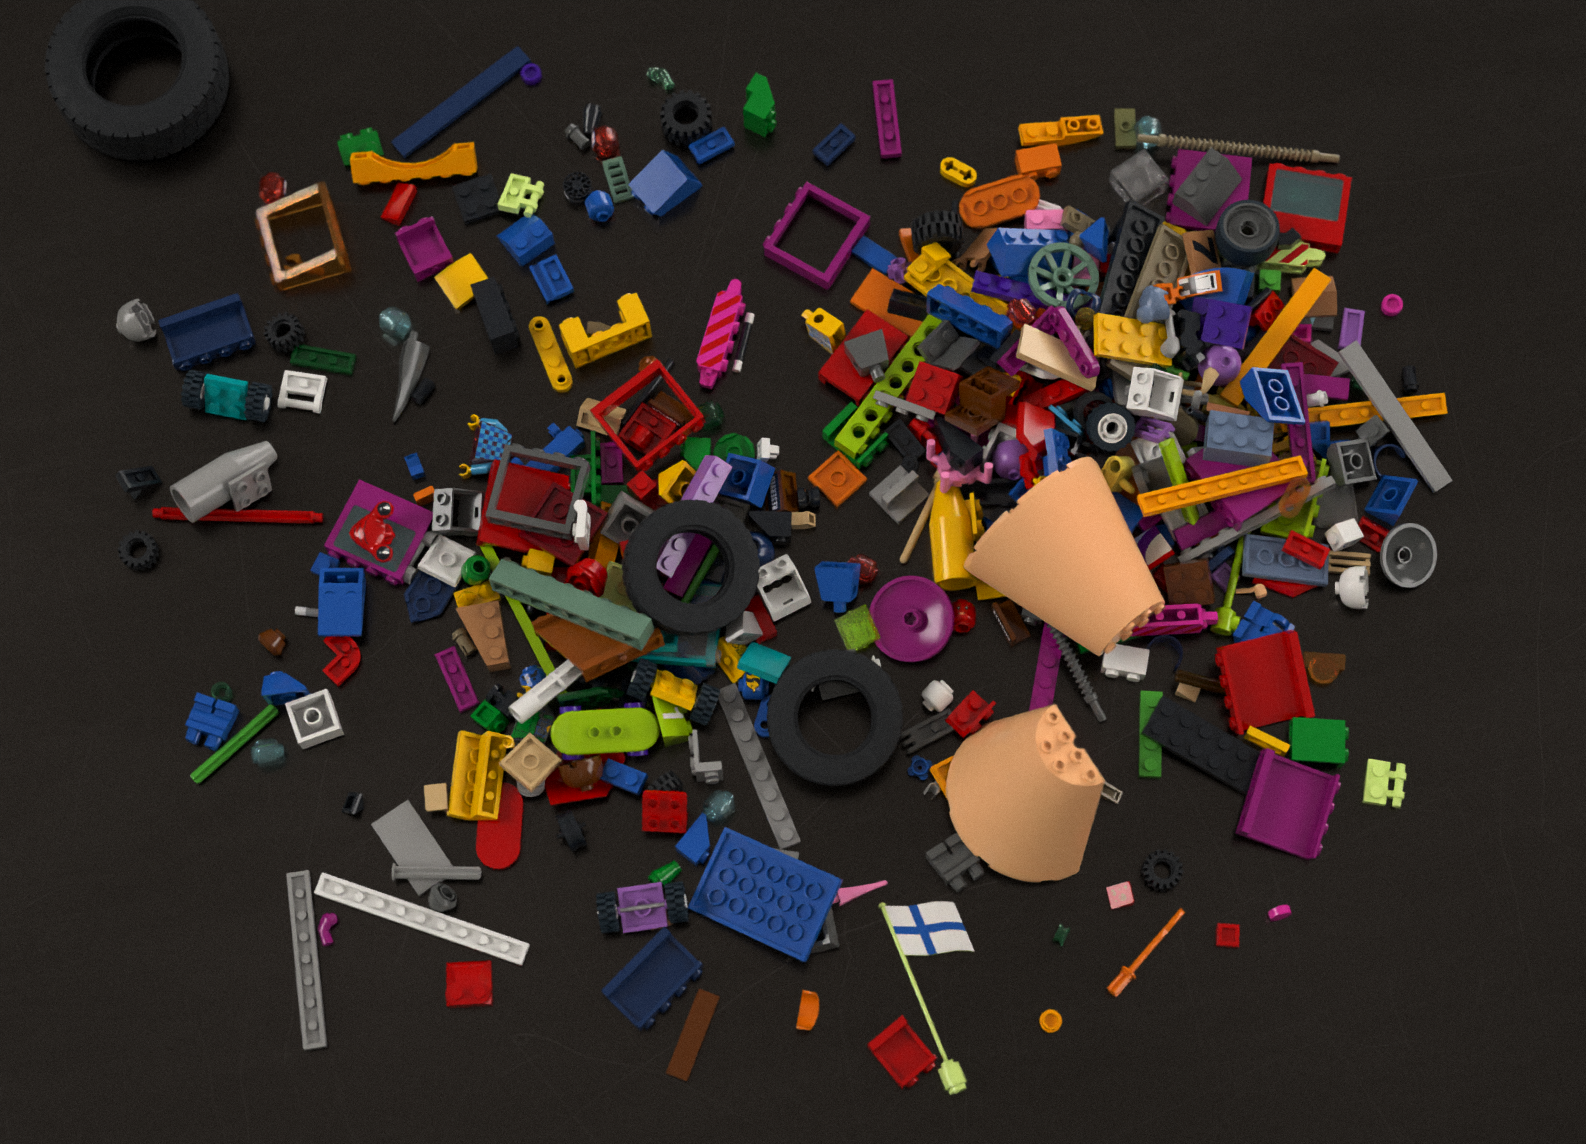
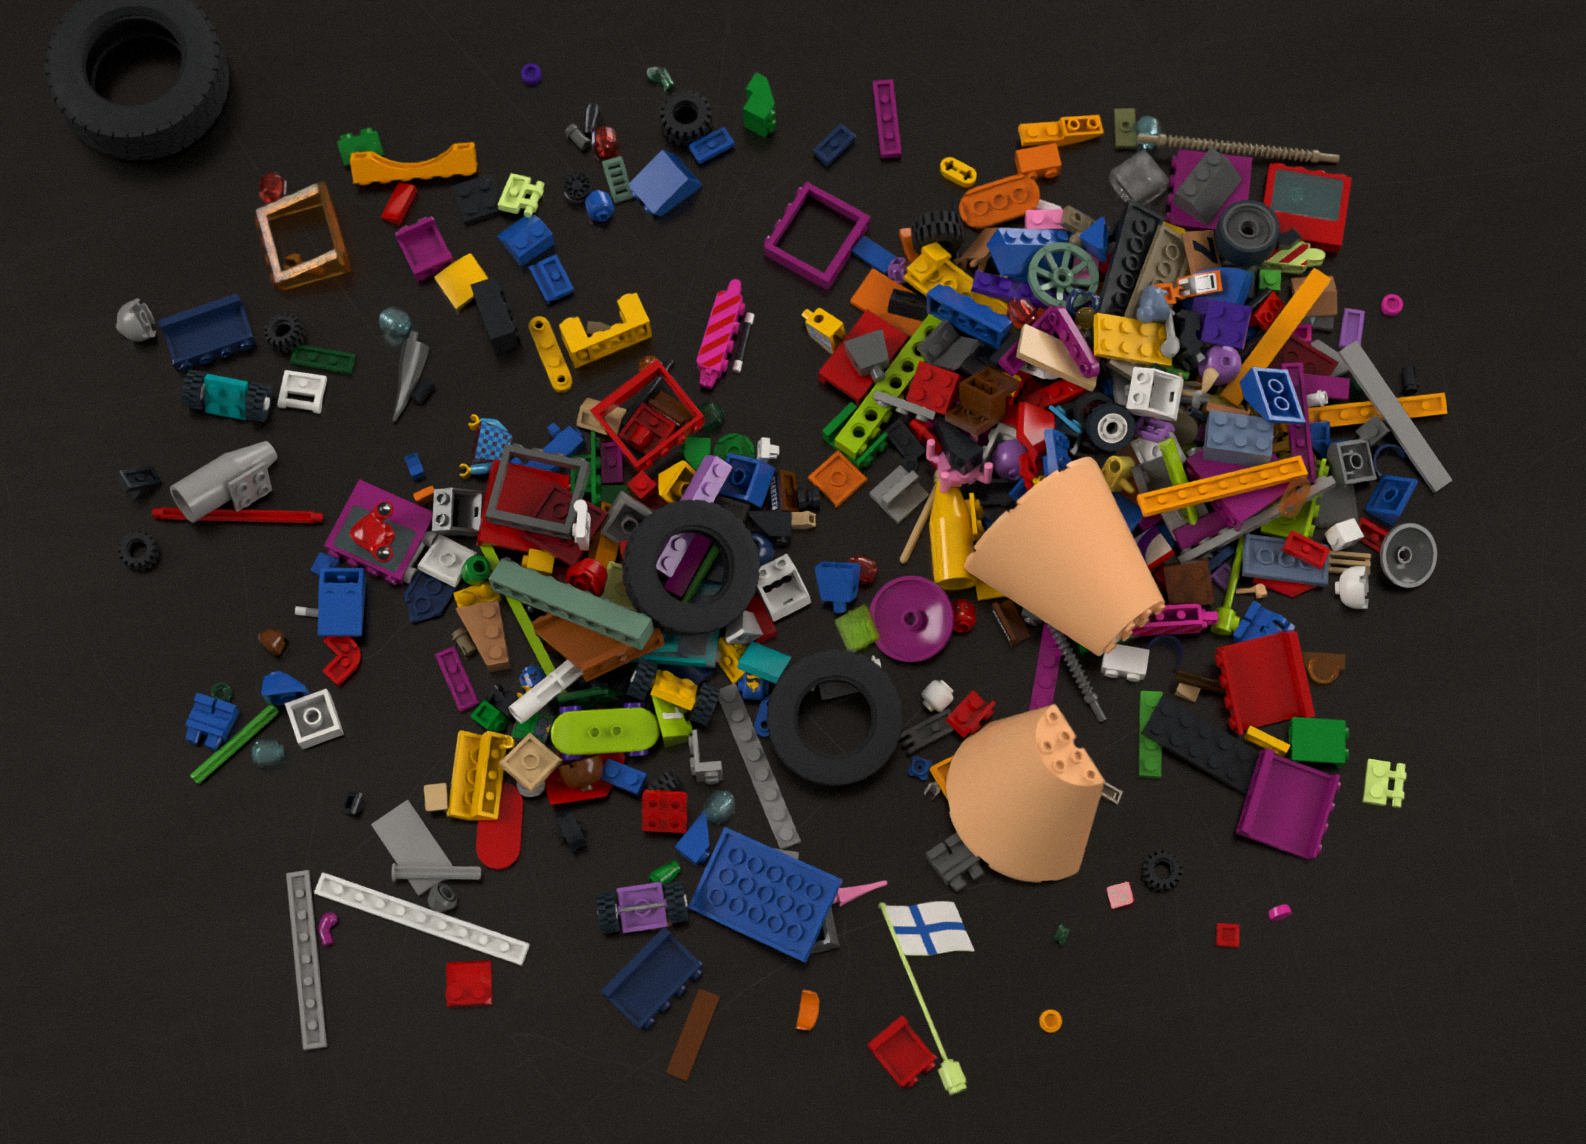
(460, 102): dark blue tile -> none
(1127, 974): orange piece -> none

